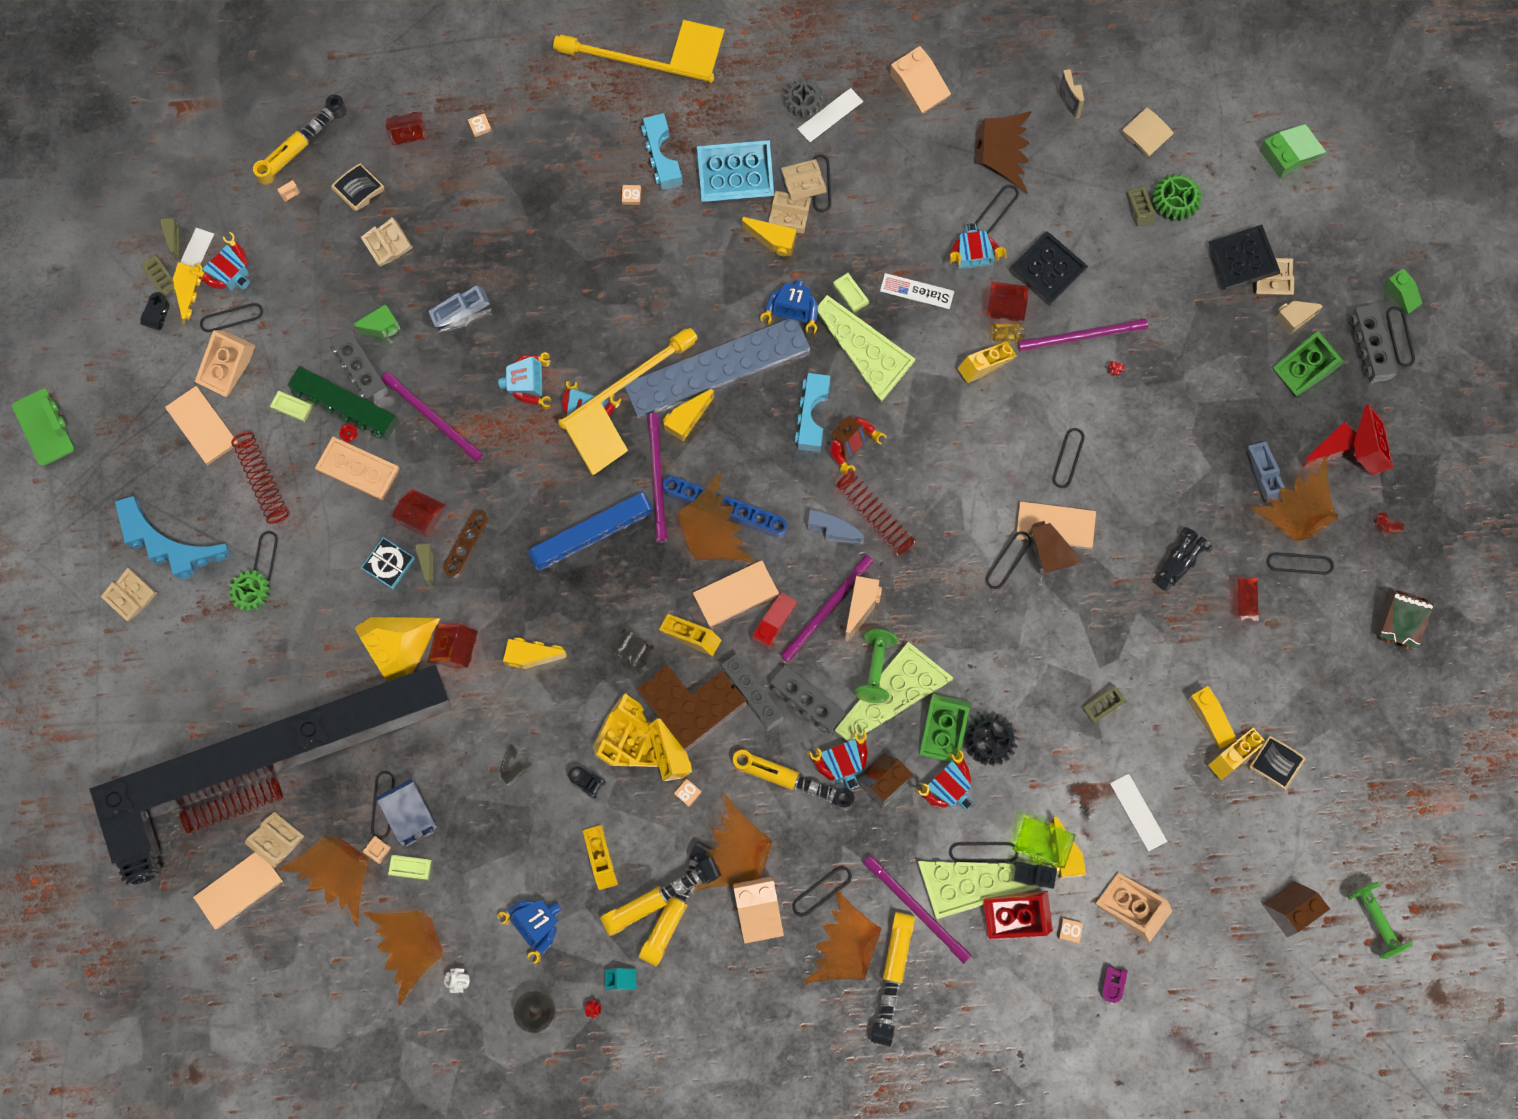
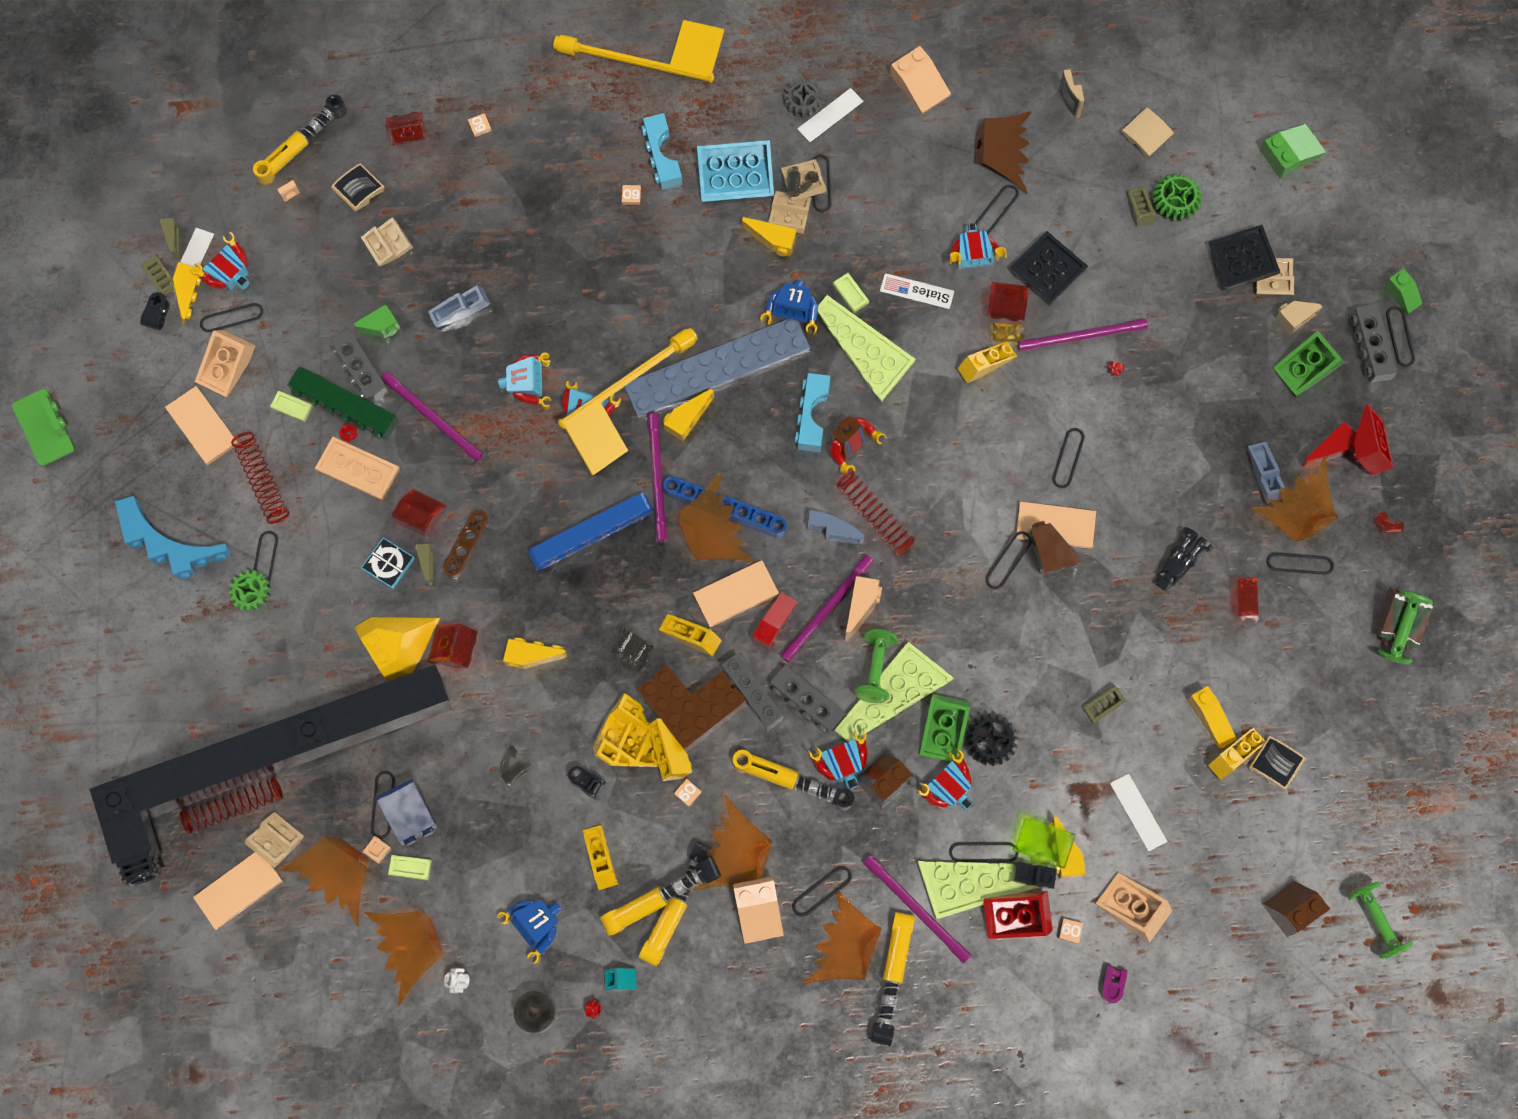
(129, 594): tan slope -> none
(793, 186): none -> clear smoke plant
(1405, 627): none -> bright green hose

